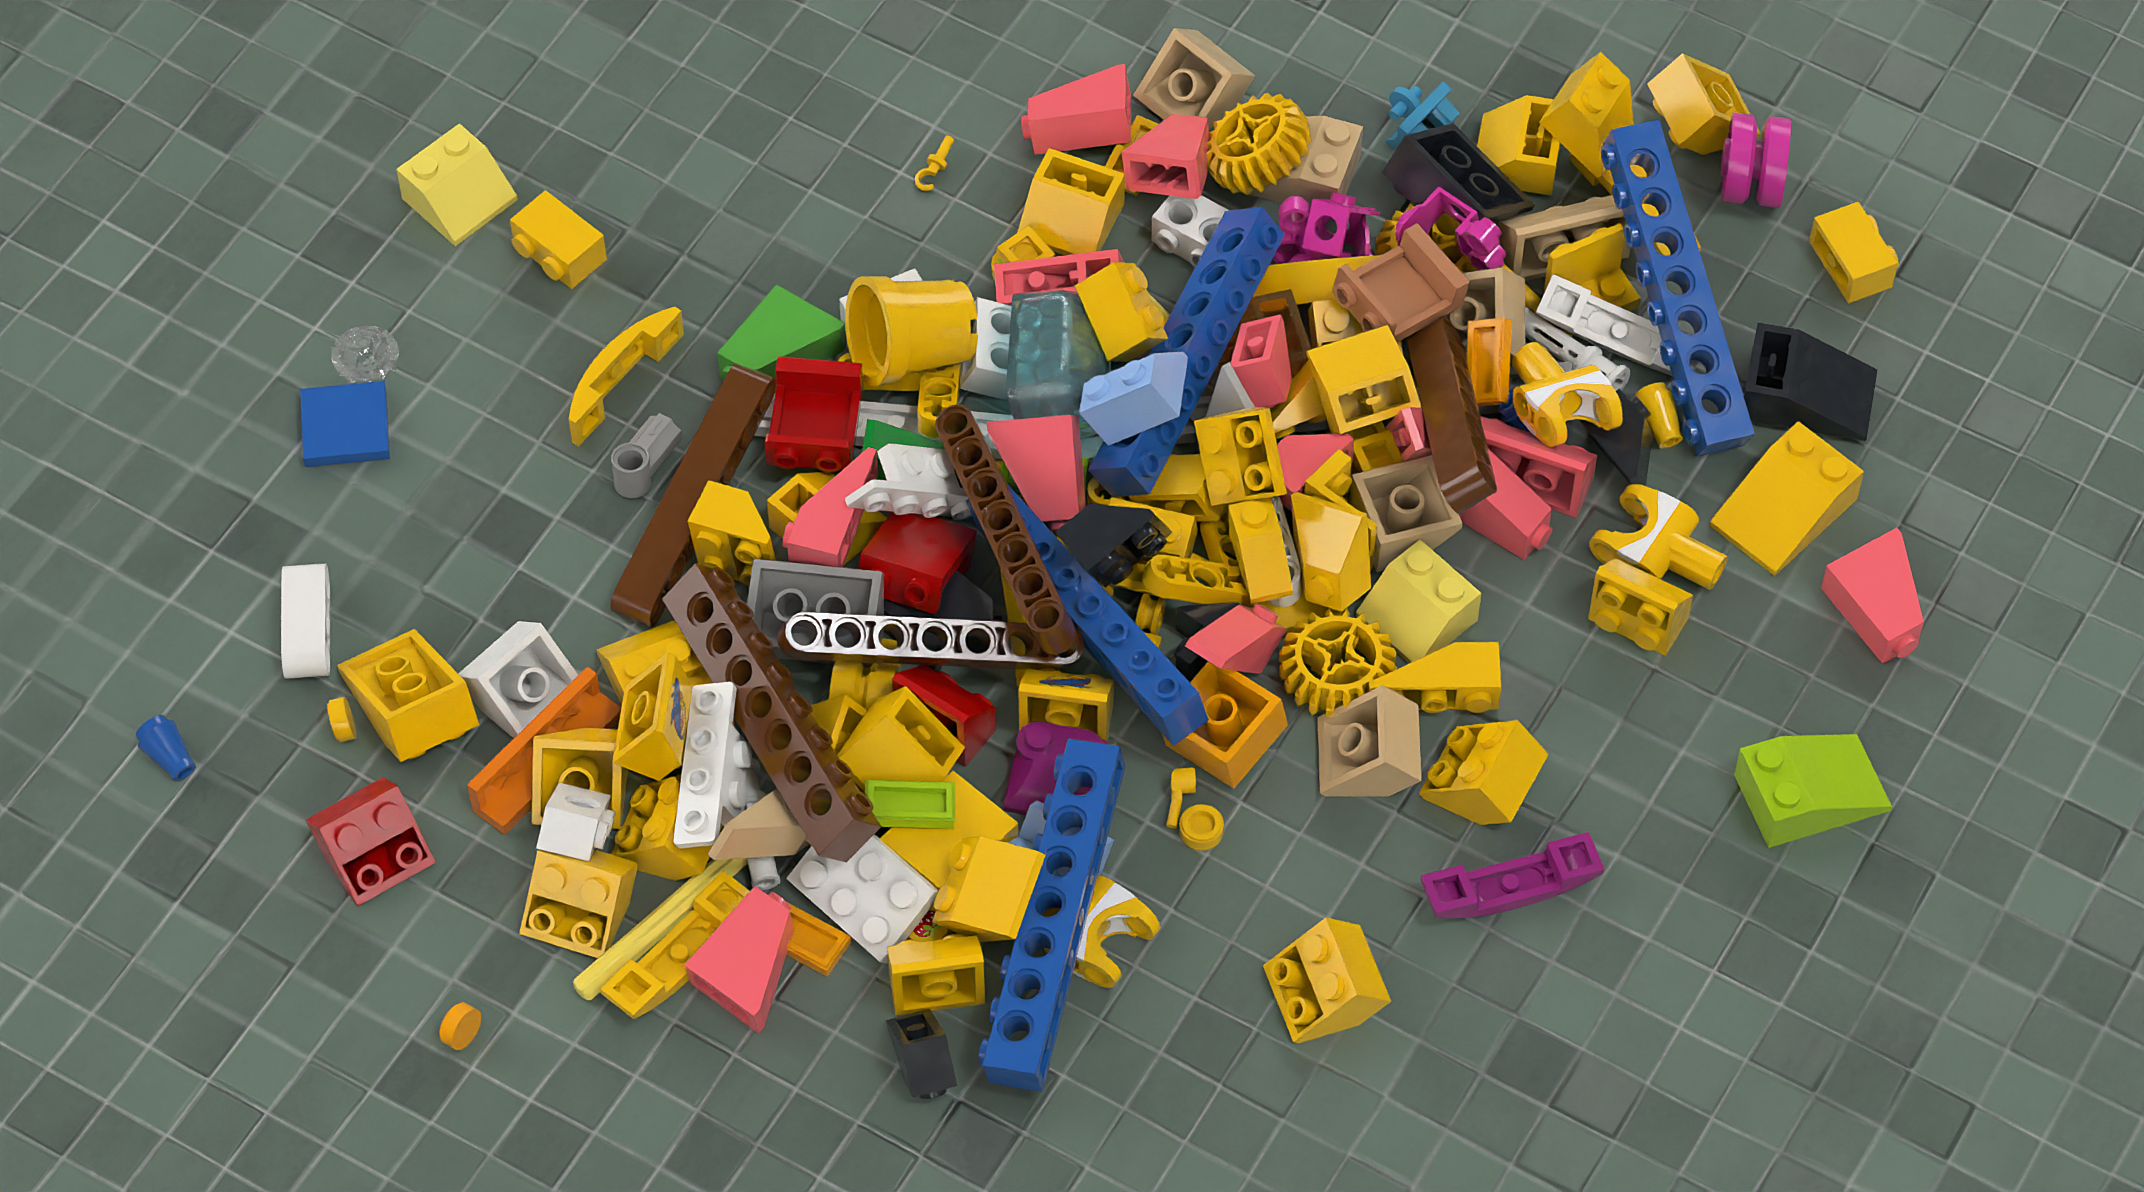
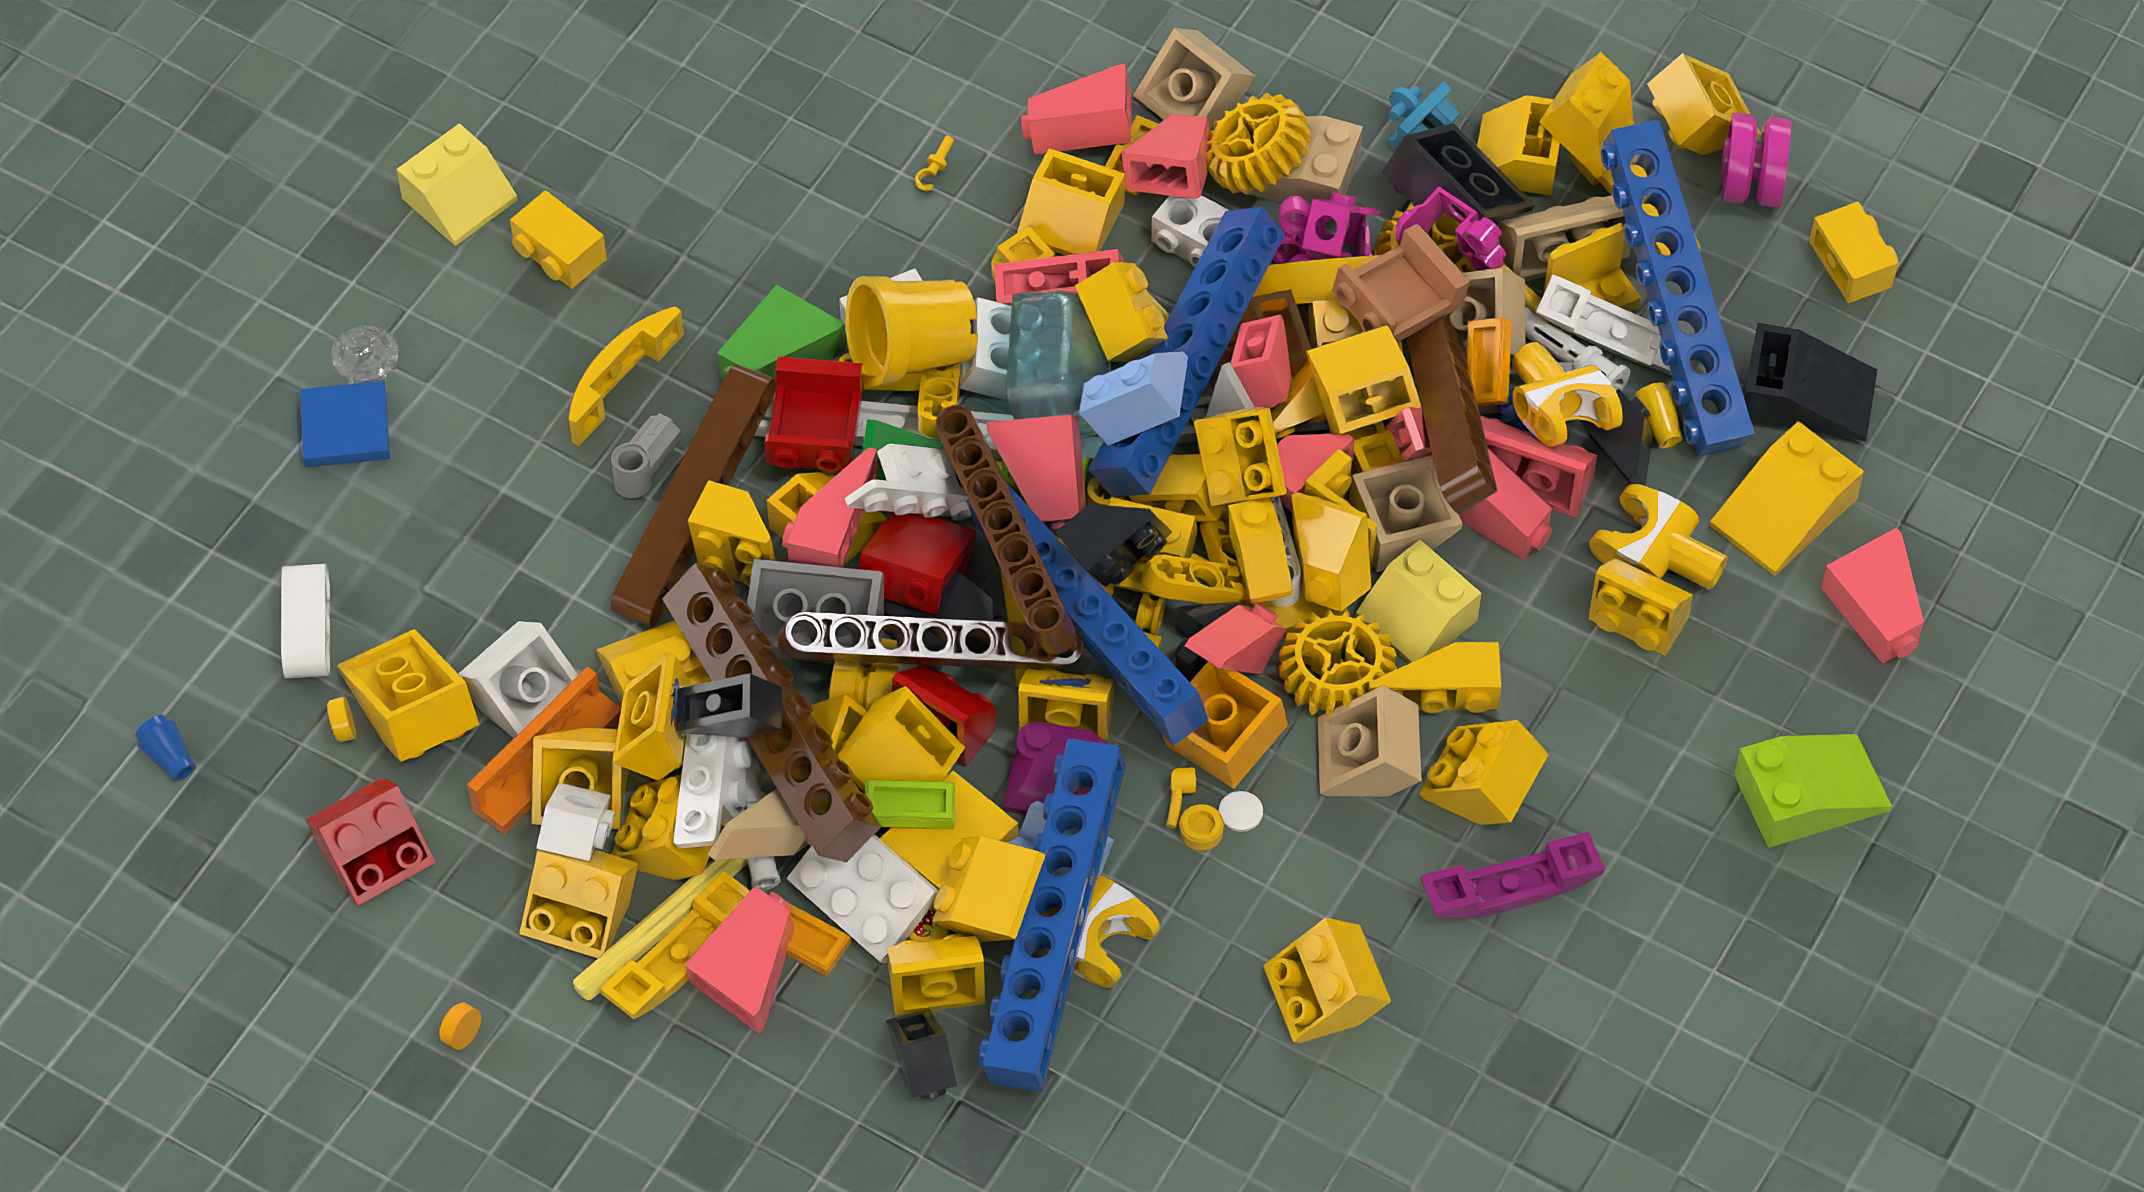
(730, 707): none -> black slope
(1241, 811): none -> white piece

